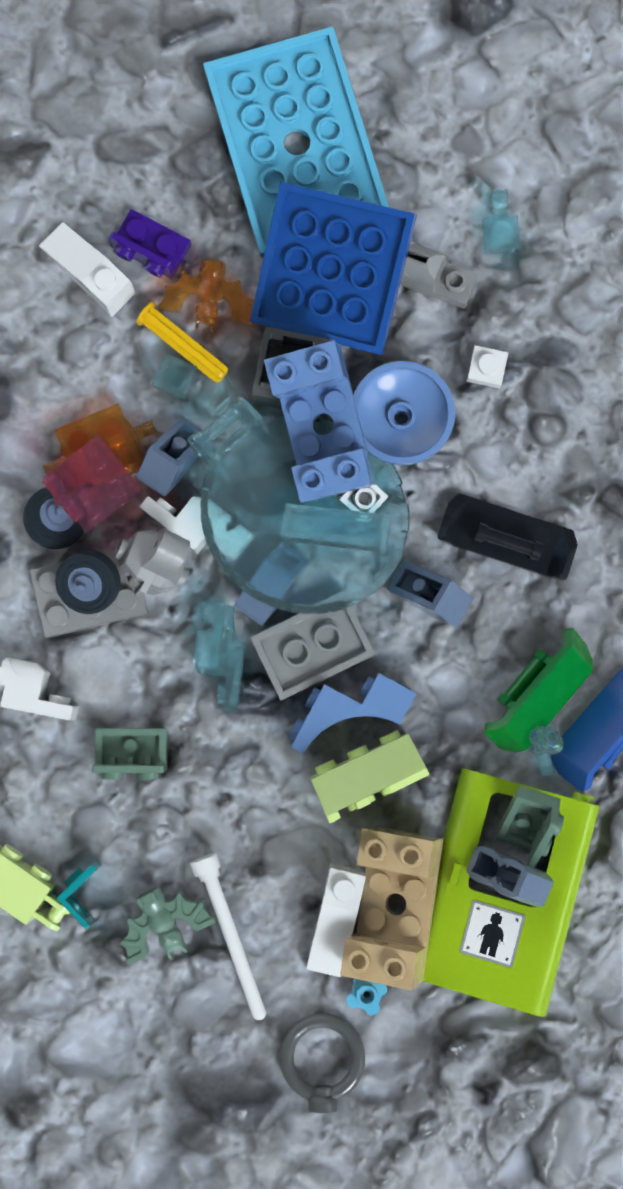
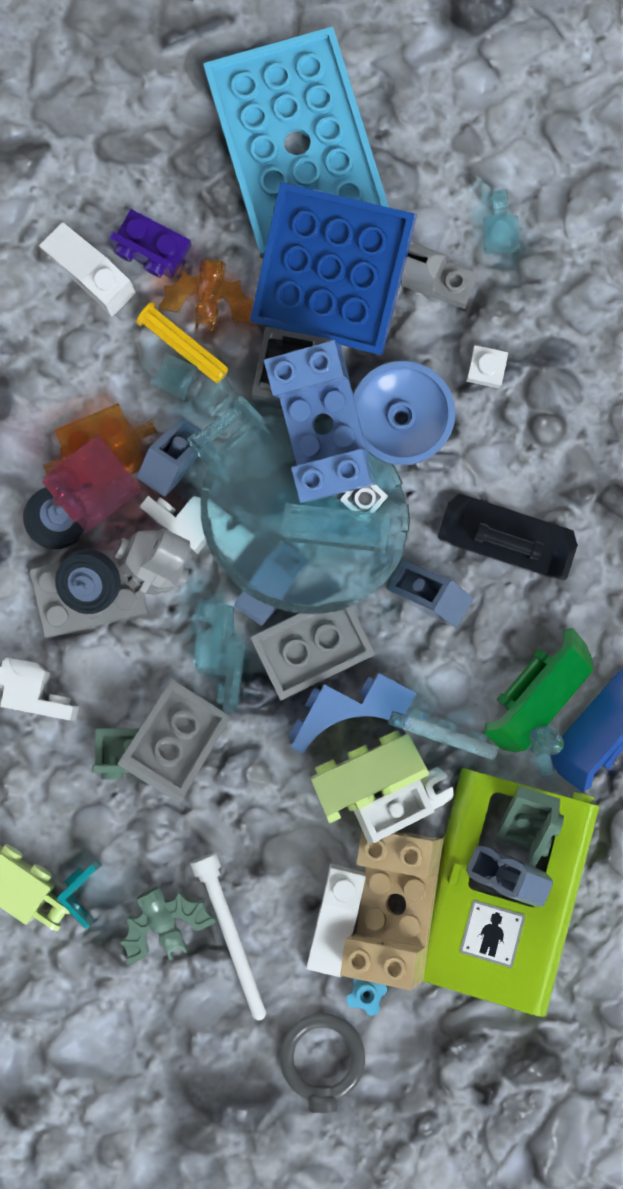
(174, 741): none -> light grey plate
(402, 807): none -> white plate
(443, 732): none -> clear light blue plate

